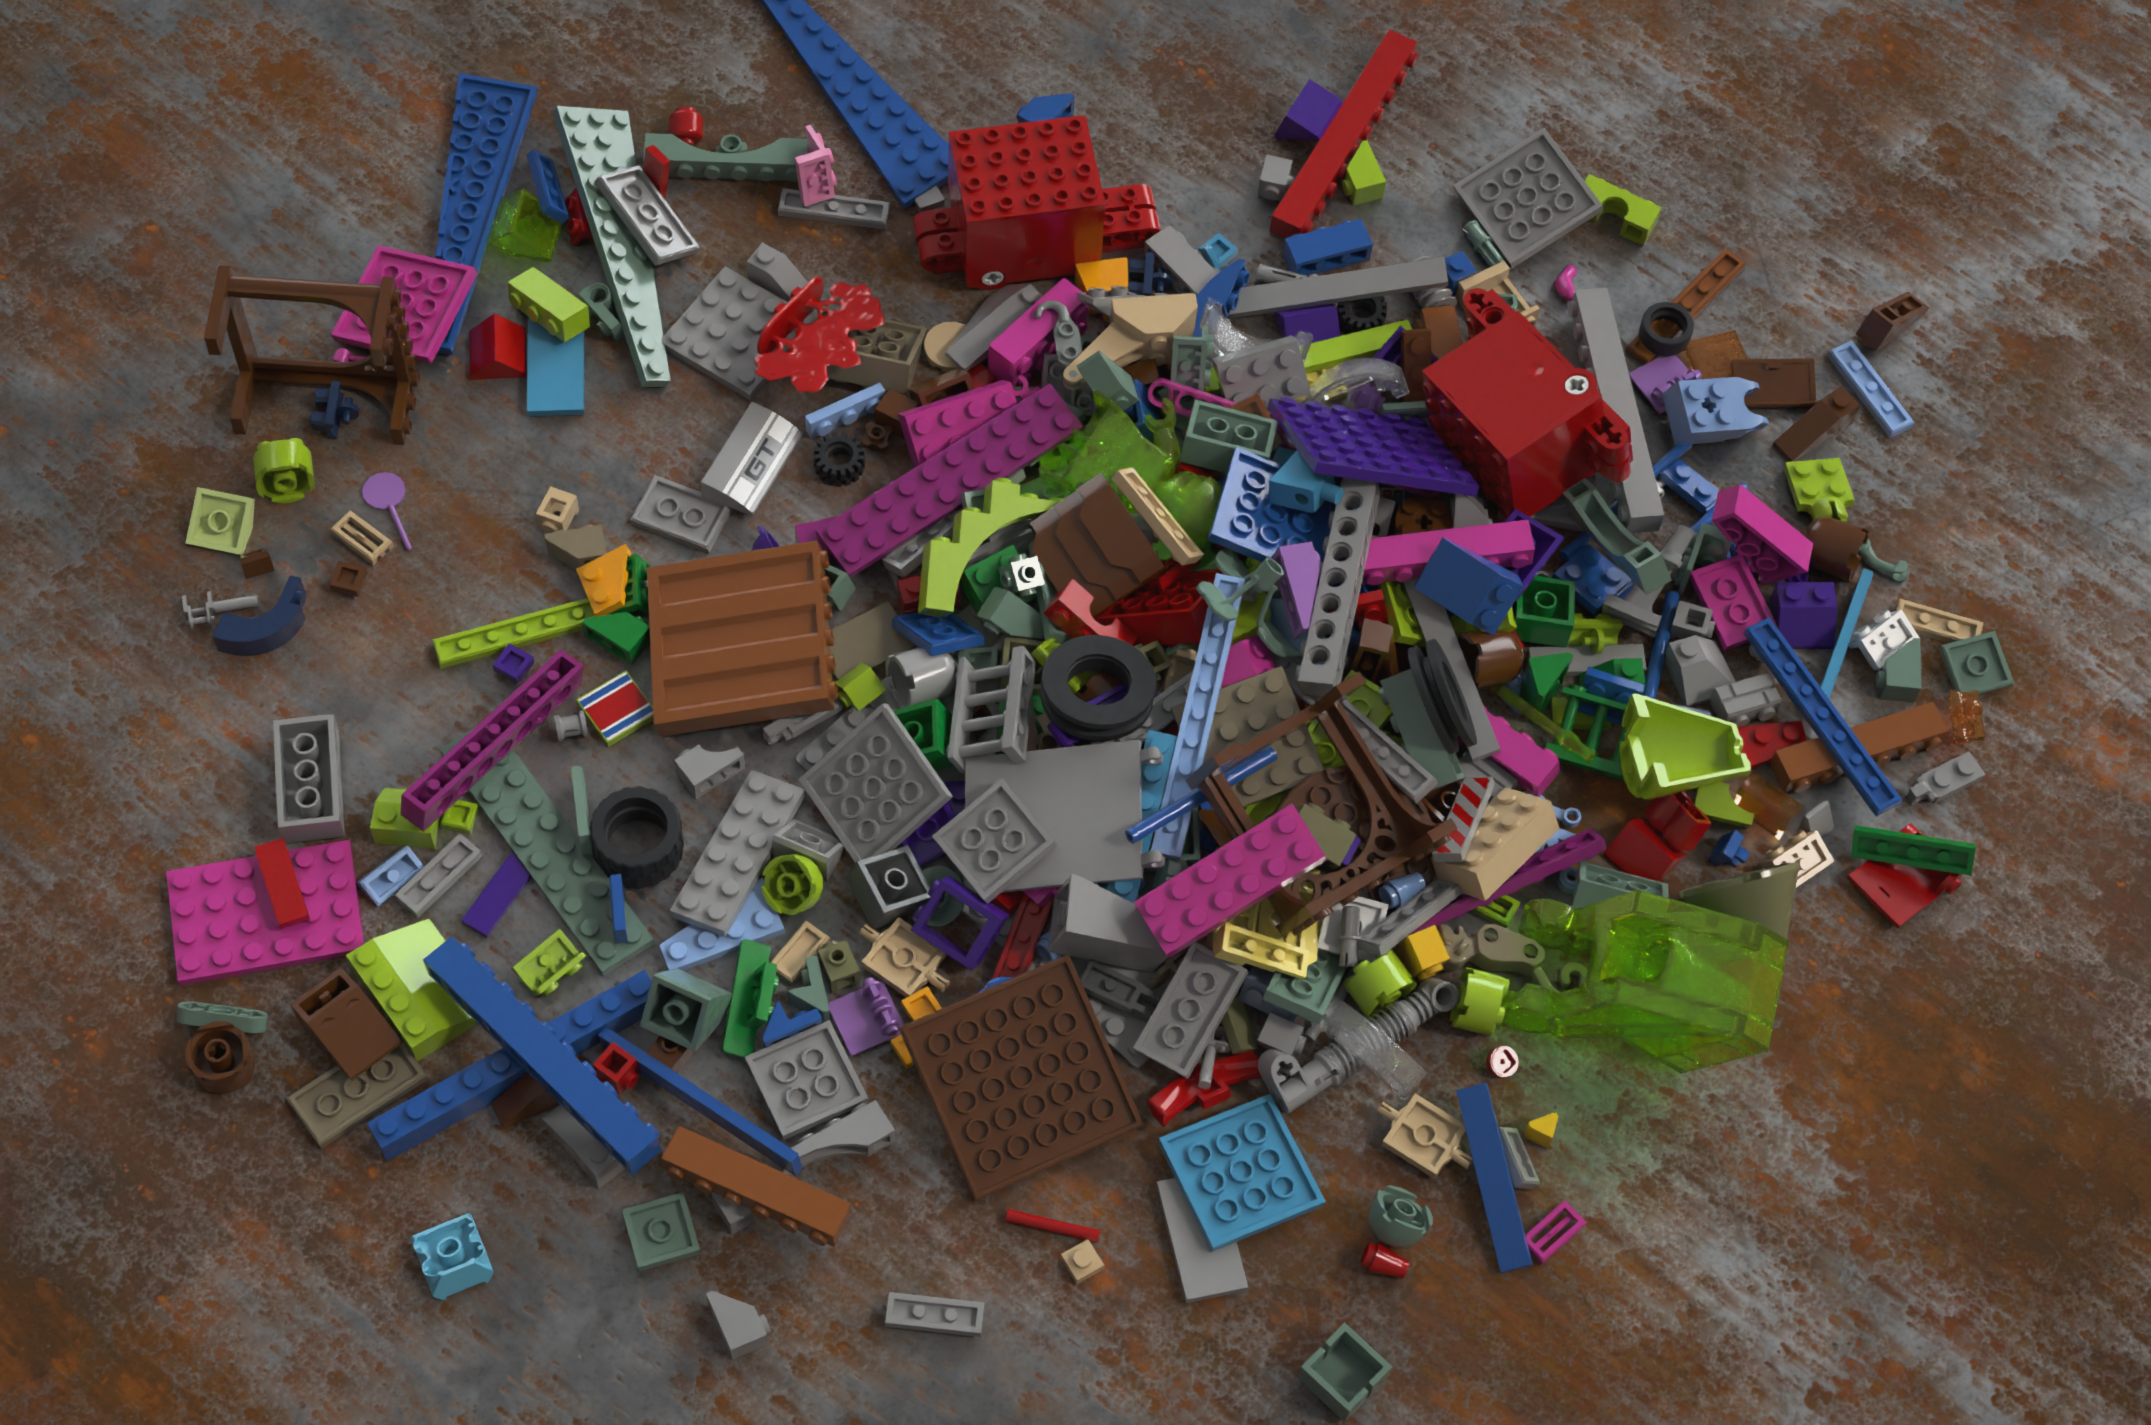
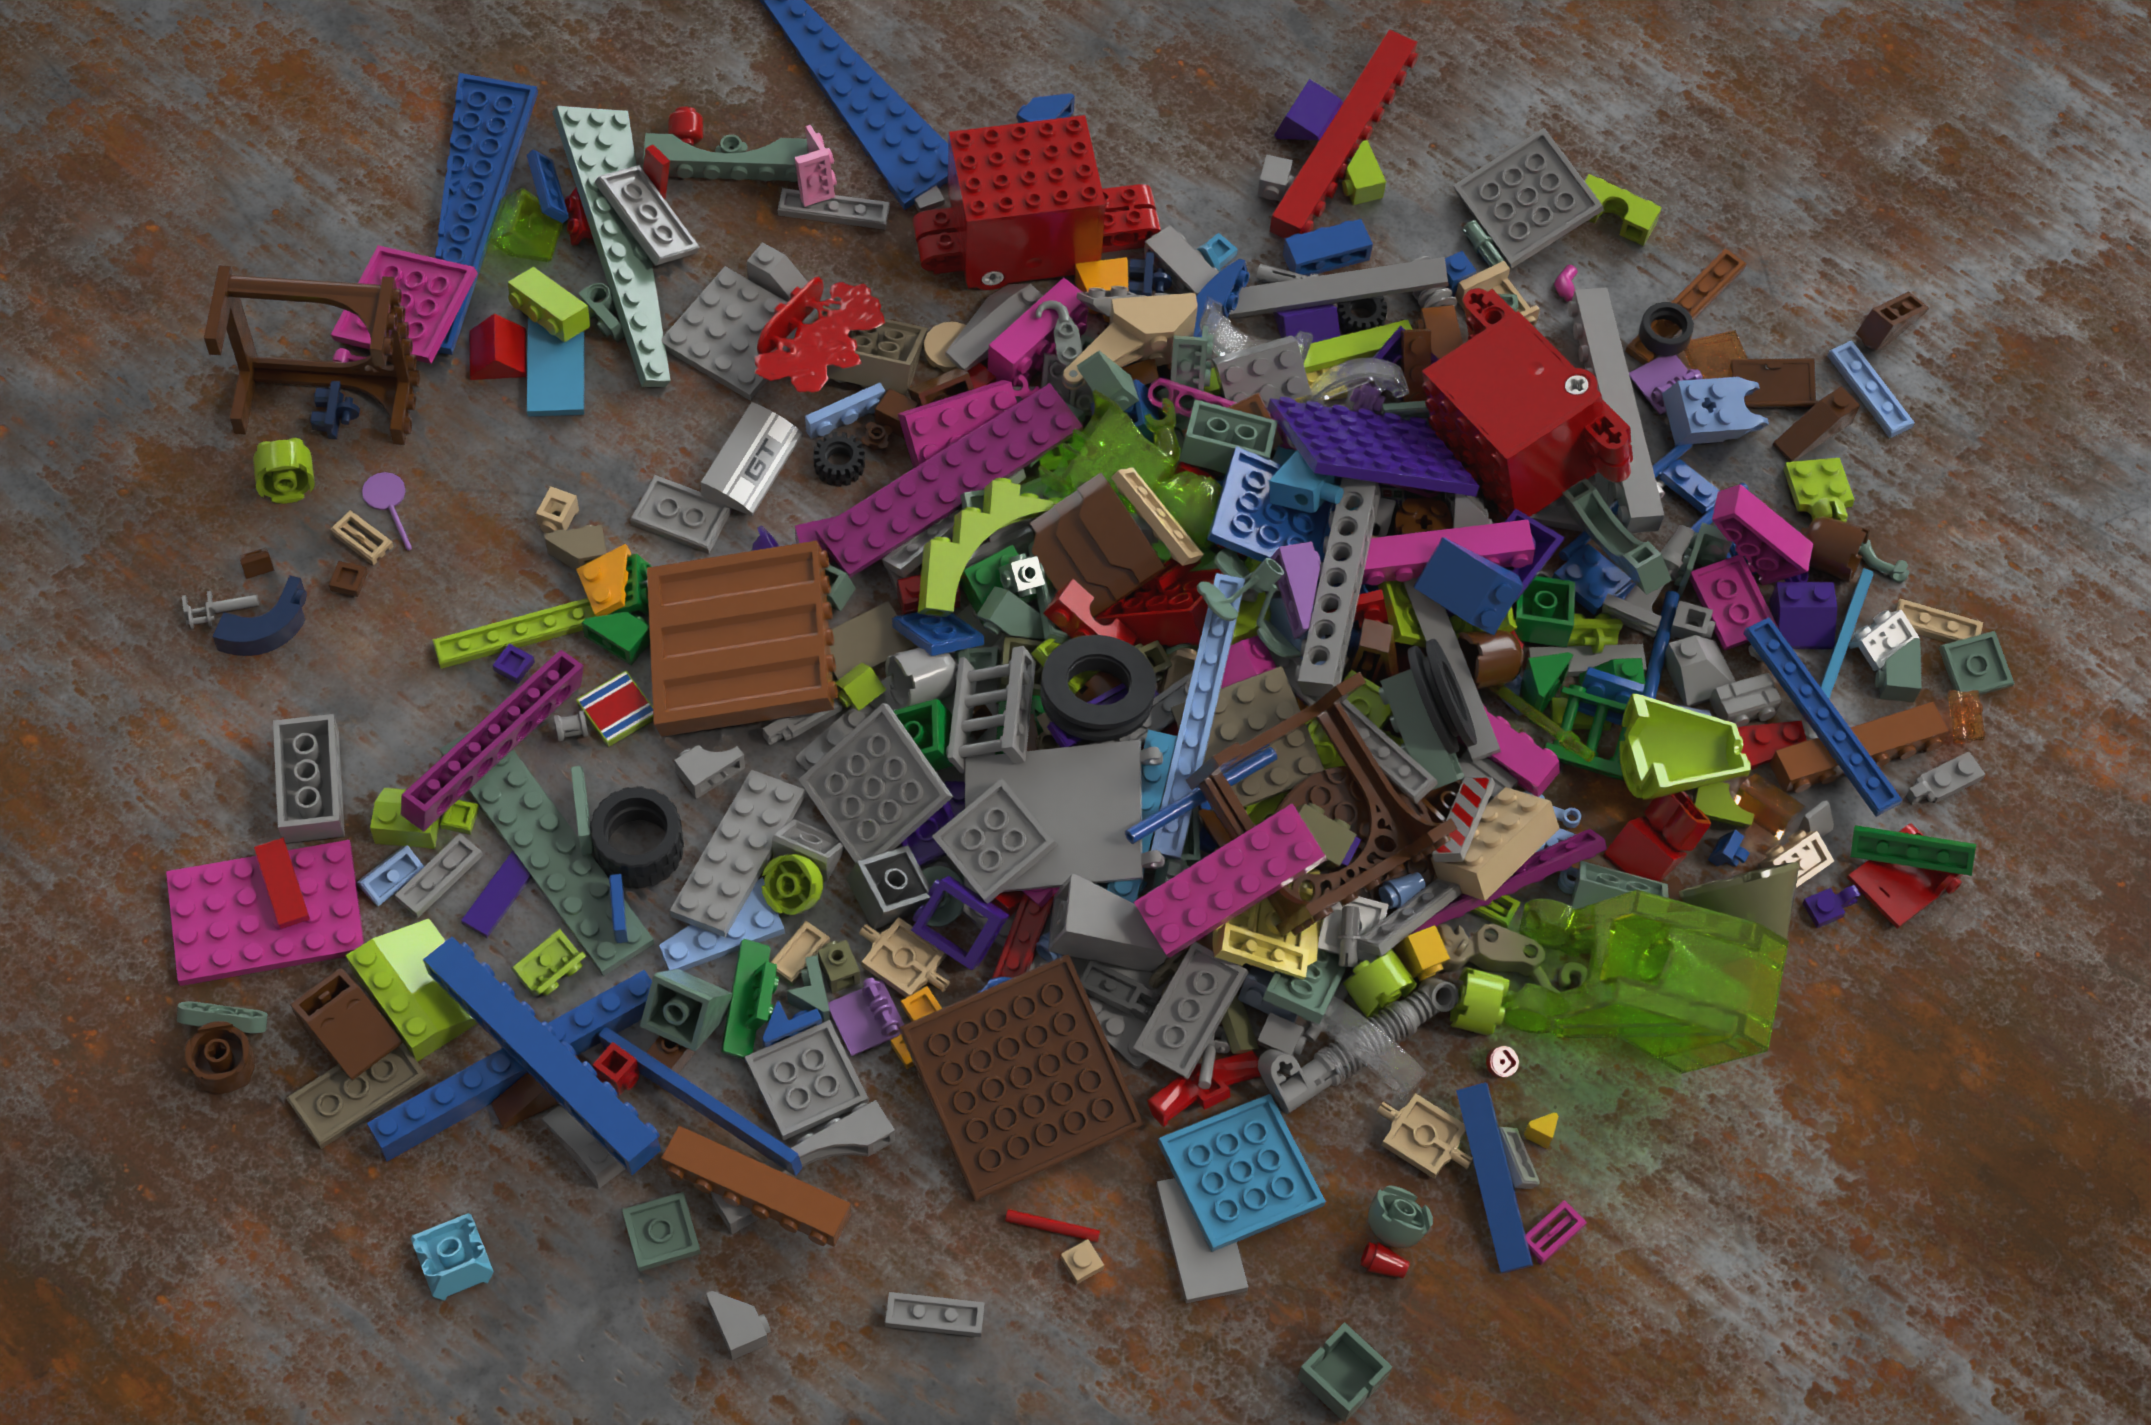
(221, 521): yellowish green slope -> none
(1828, 907): none -> dark purple plate

